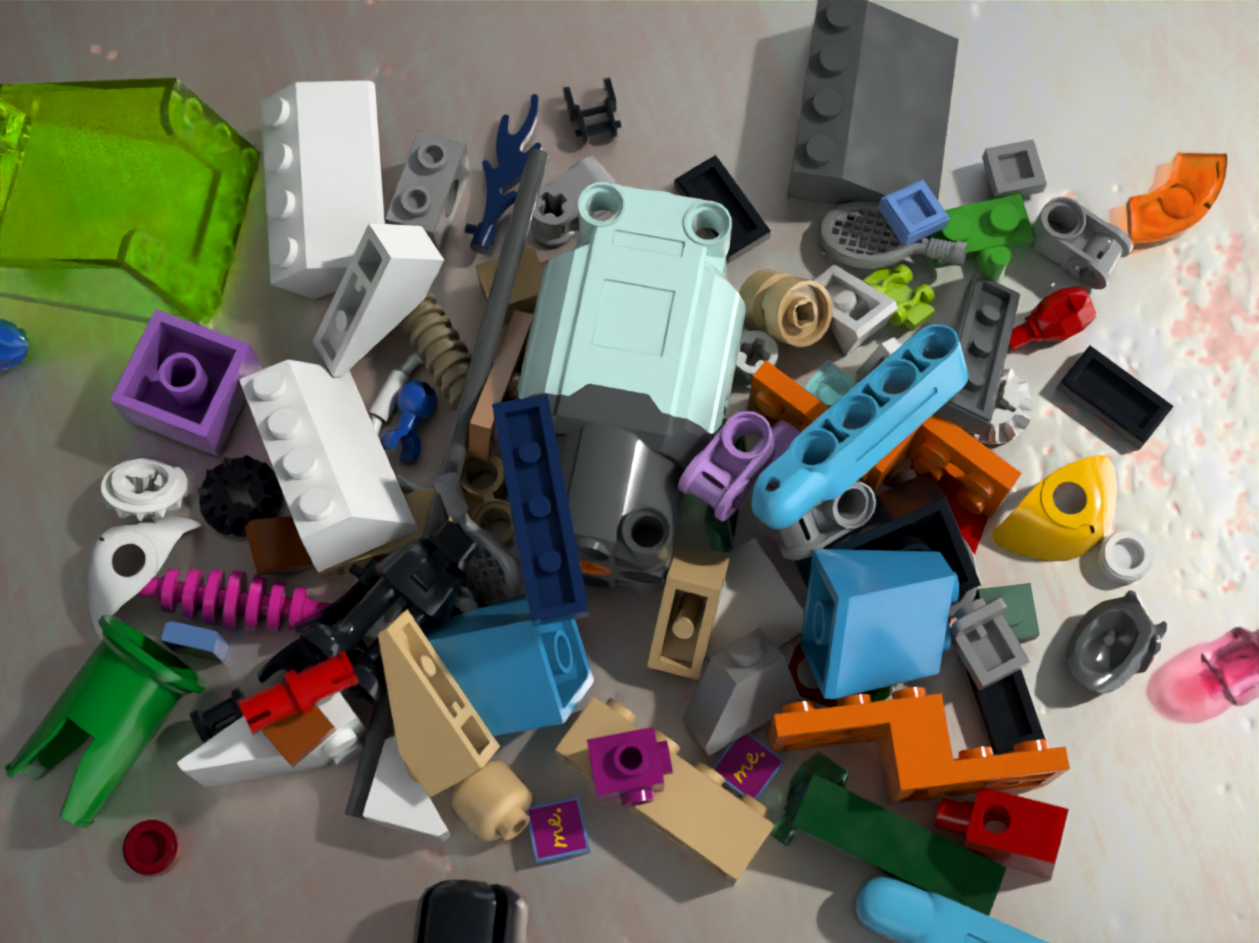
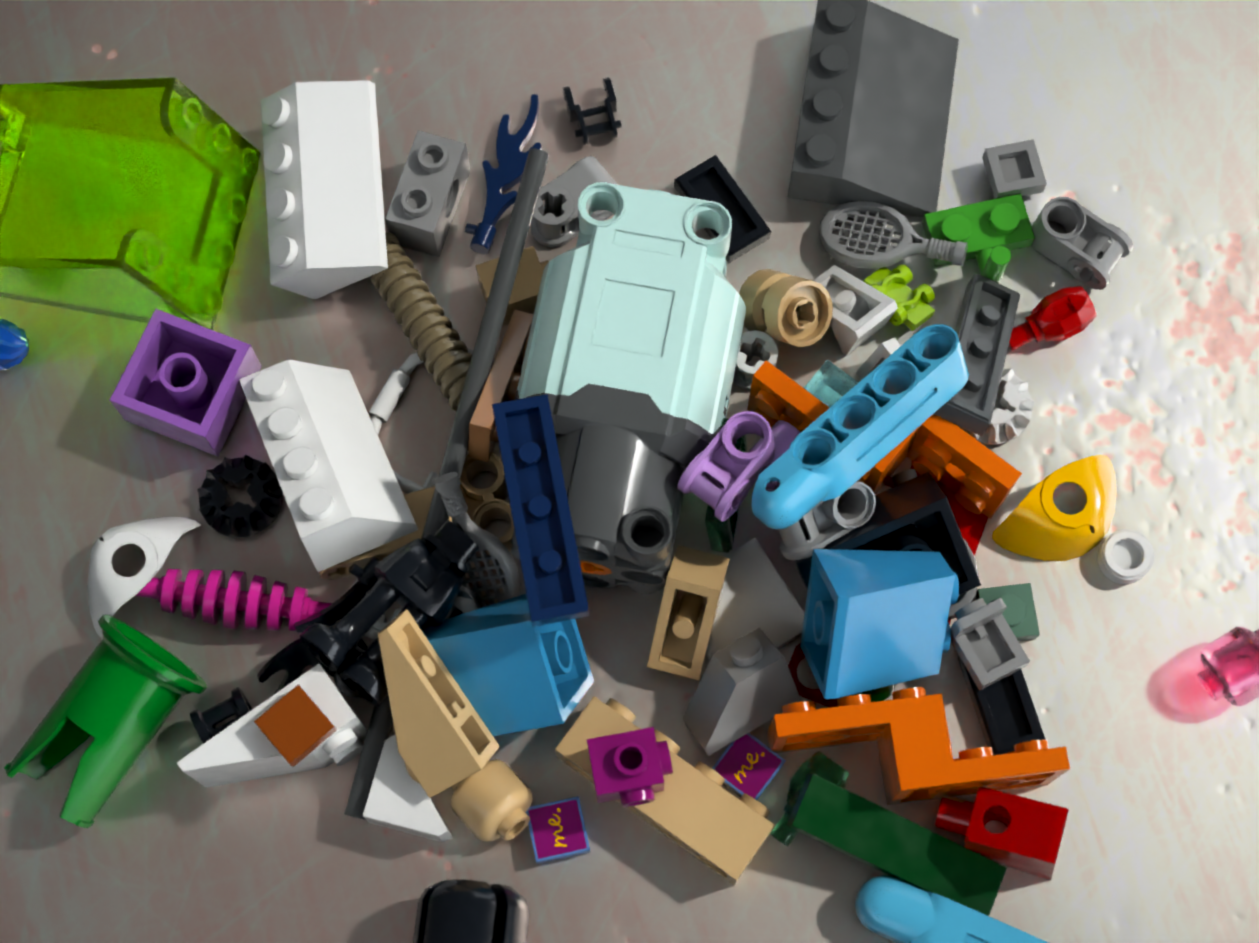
(142, 474): white gear -> none
(152, 848): dark red tile -> none
(194, 641): medium blue tile -> none
(276, 546): dark orange tile -> none
(298, 692): red pin -> none
(377, 292): white slope -> none
(416, 403): blue arm -> none
(913, 212): medium blue tile -> none
(1113, 643): dark grey hat -> none
(1114, 397): black tile -> none
(1179, 203): clear orange tile -> none

